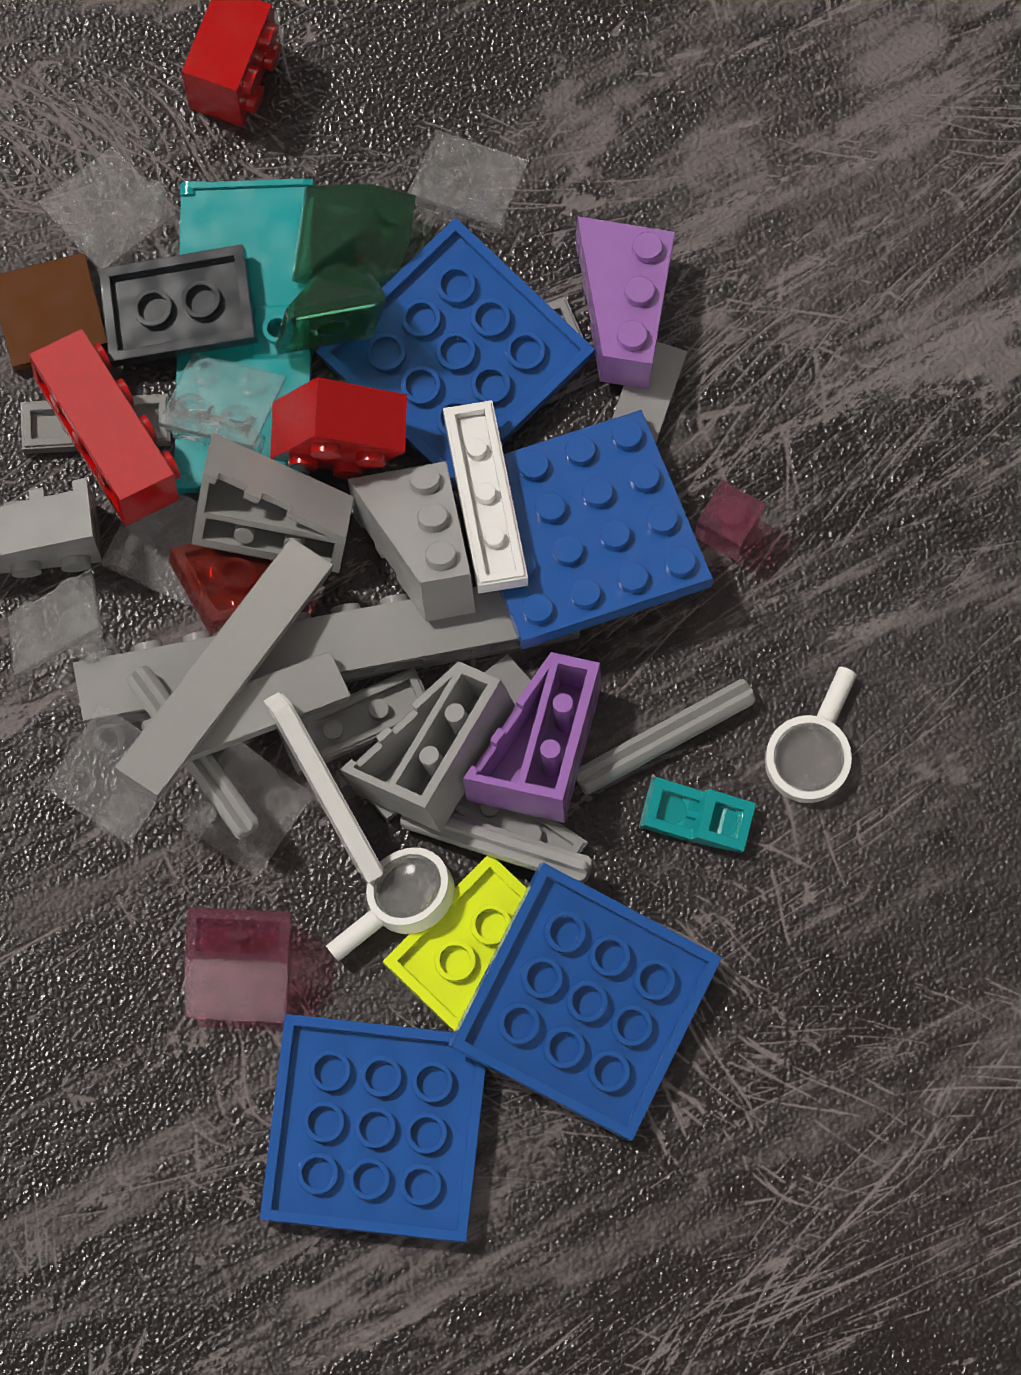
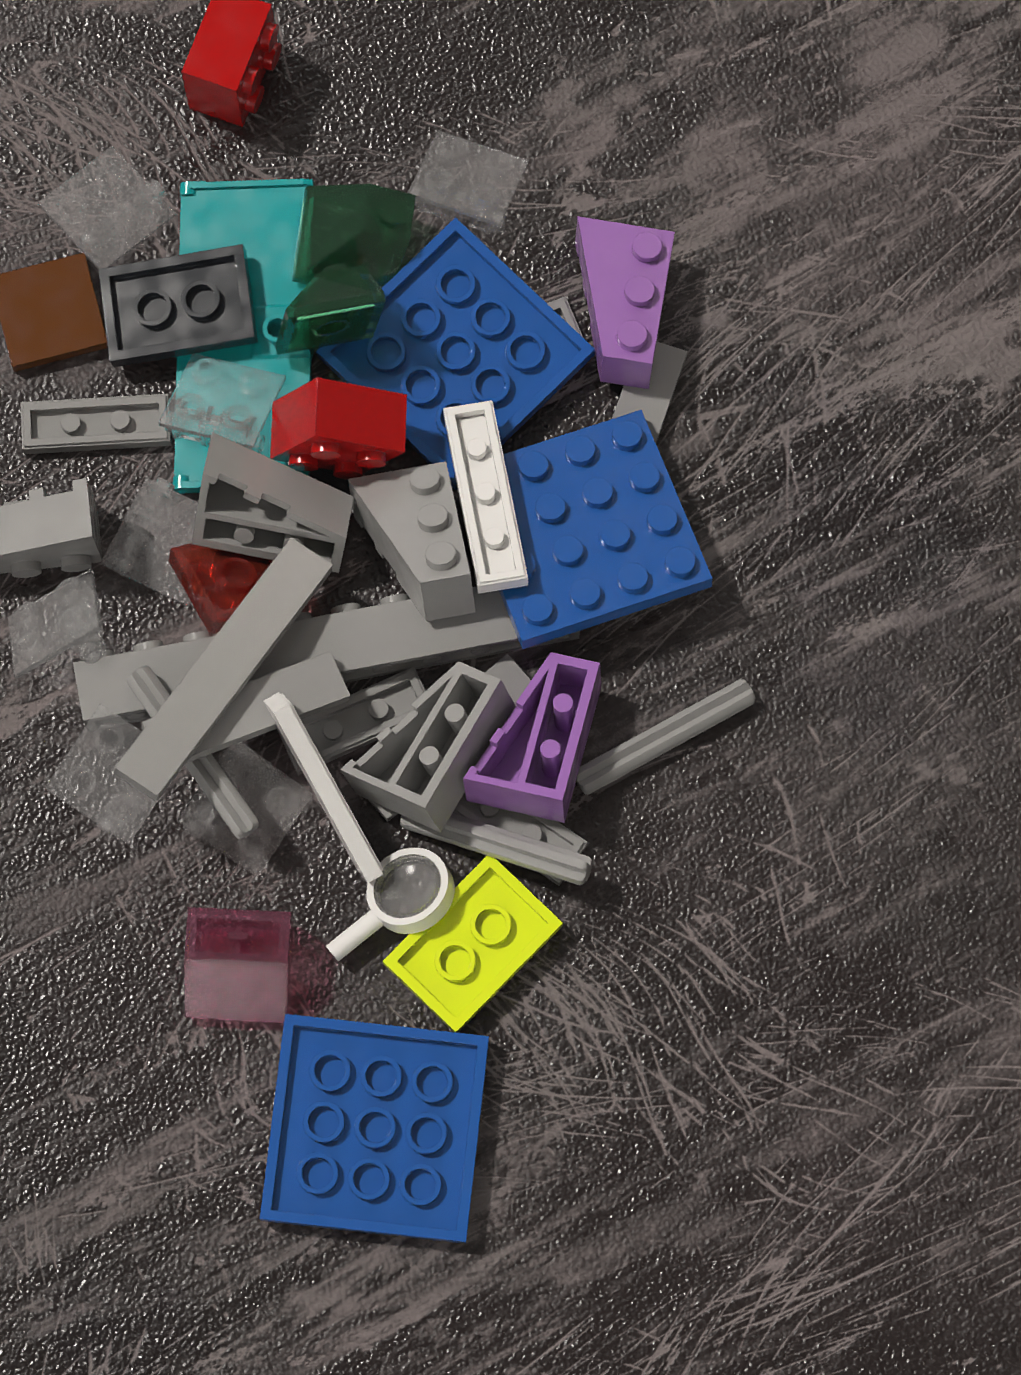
(105, 427): brick -> none
(585, 1001): blue plate -> none
(697, 815): teal slope -> none
(729, 520): clear pink brick -> none
(809, 753): piece -> none

